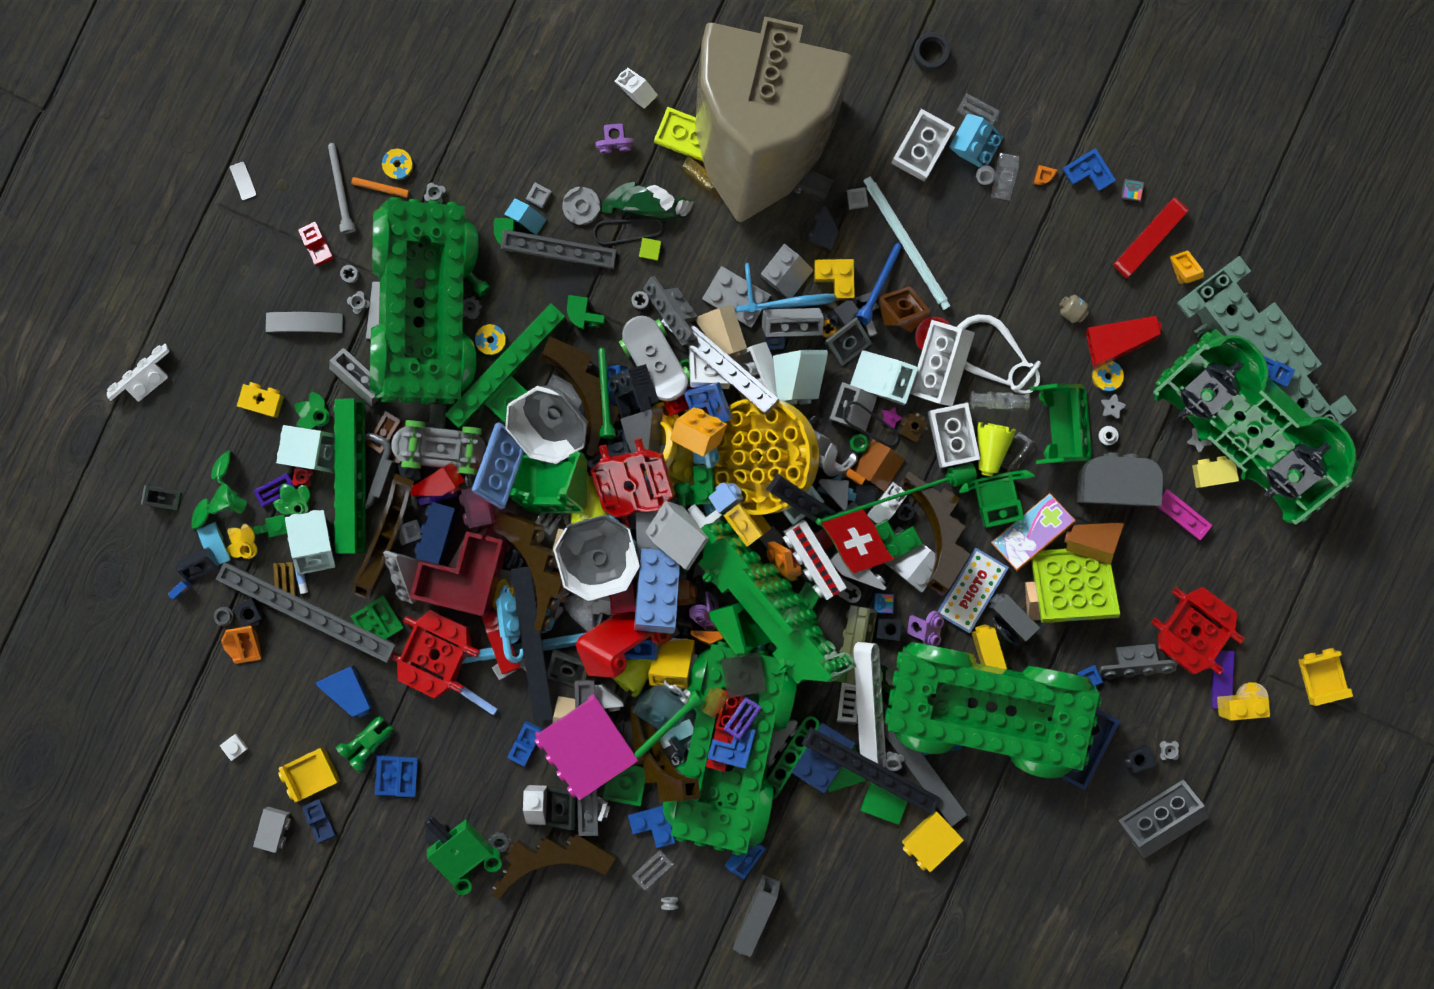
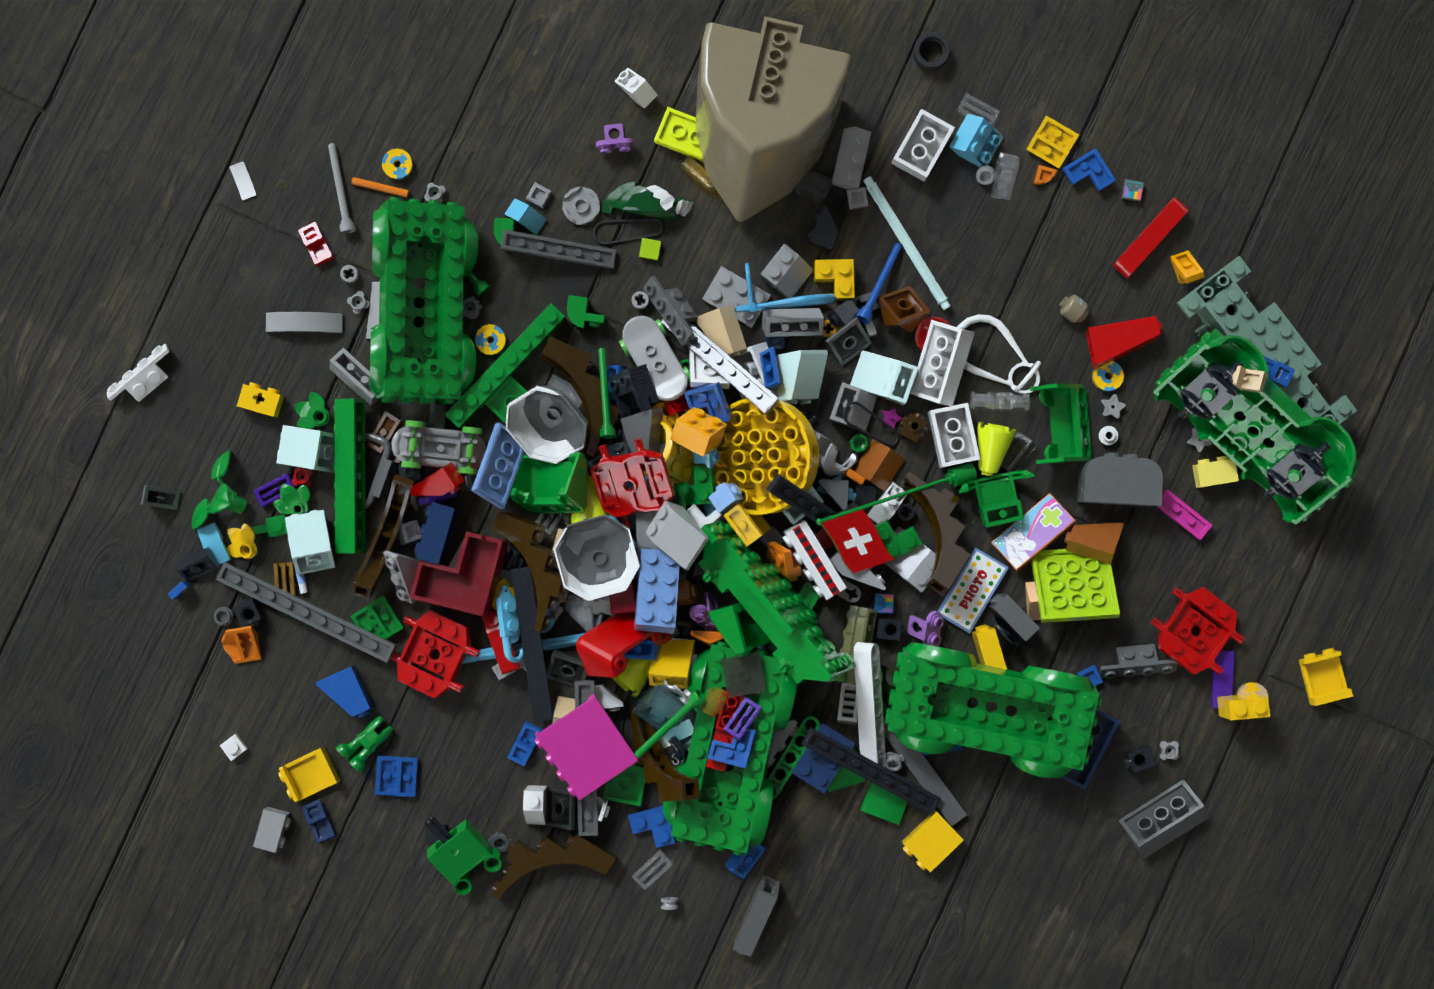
(477, 700): light blue bar -> none
(478, 510): clear pink brick -> none
(770, 369): none -> blue slope
(851, 158): none -> light grey brick
(1052, 141): none -> yellow slope
(1249, 379): none -> tan bracket

